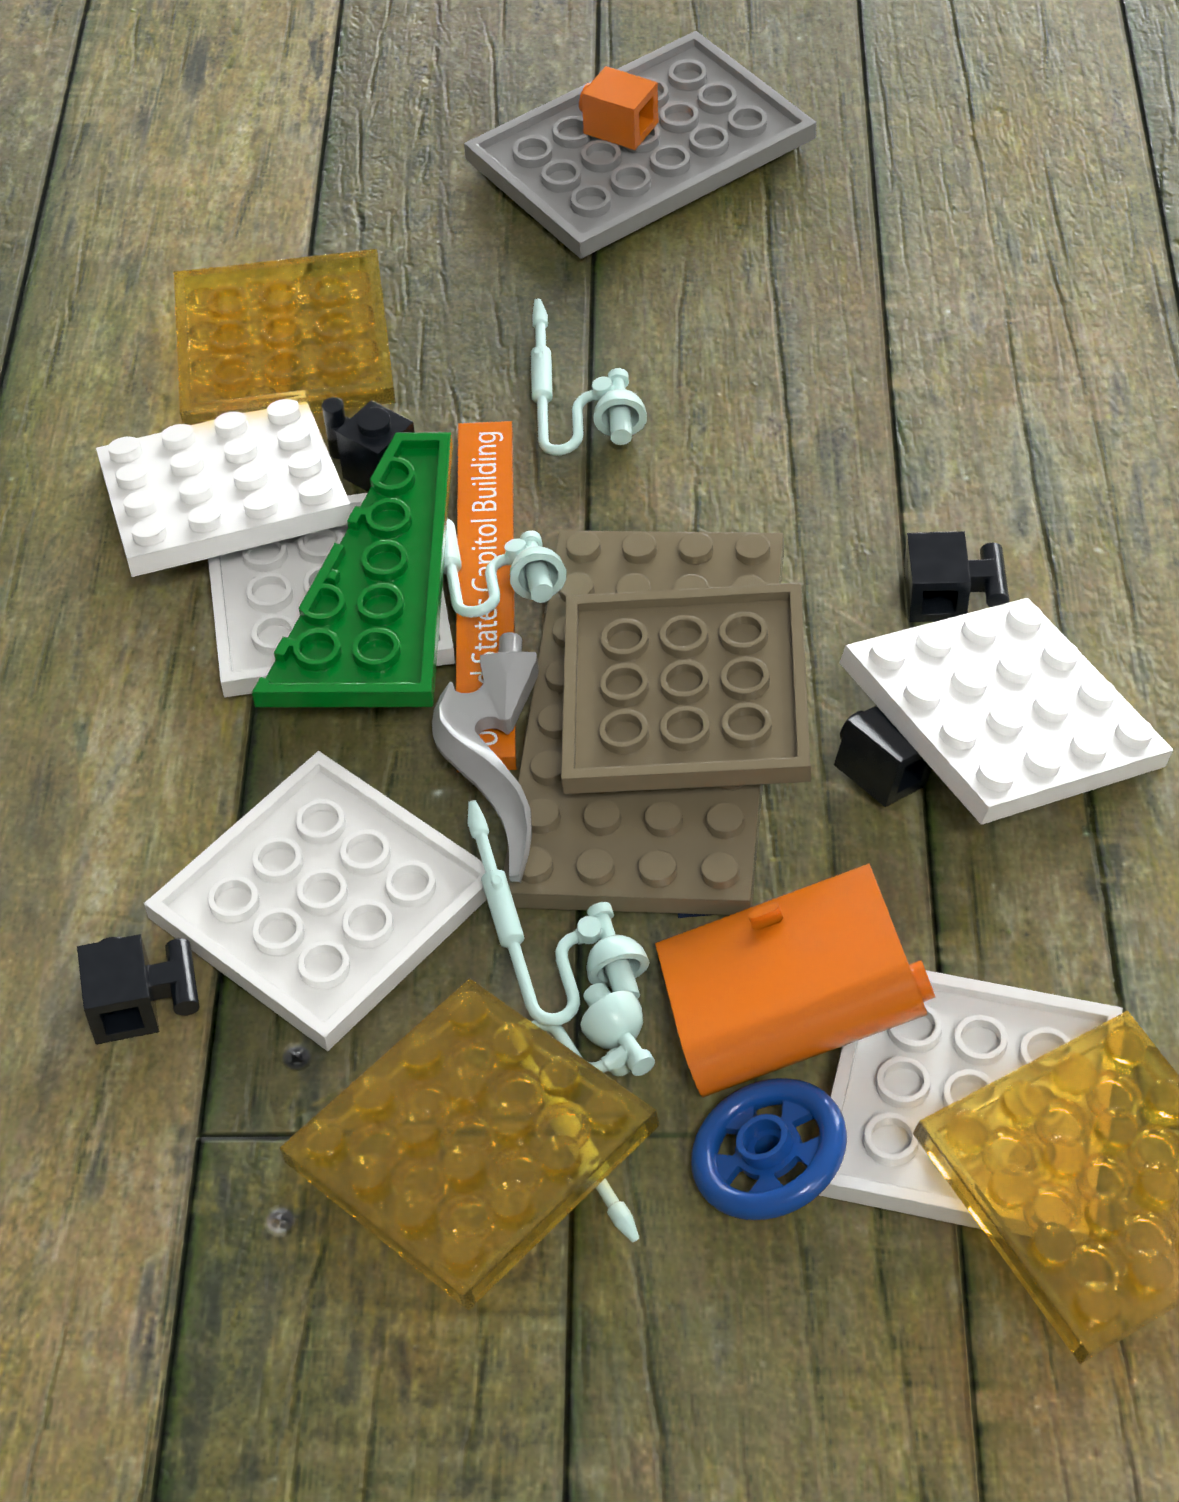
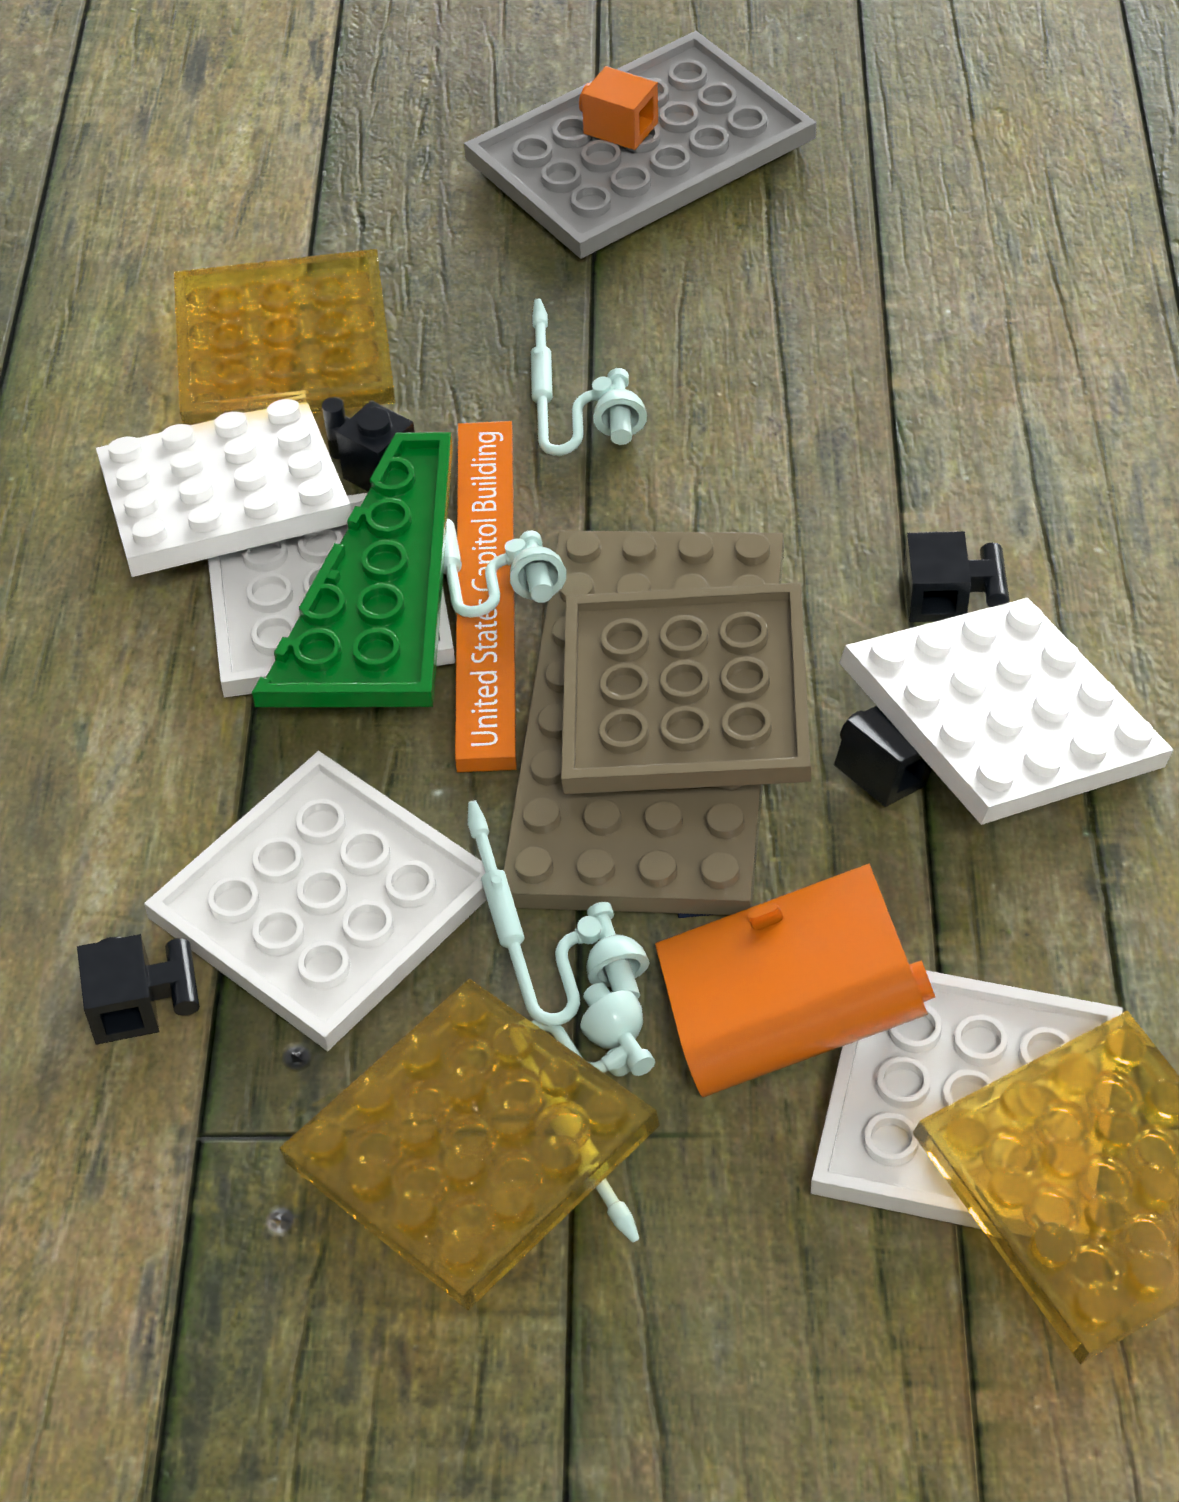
(496, 705): light grey piece -> none
(767, 1132): blue plate -> none

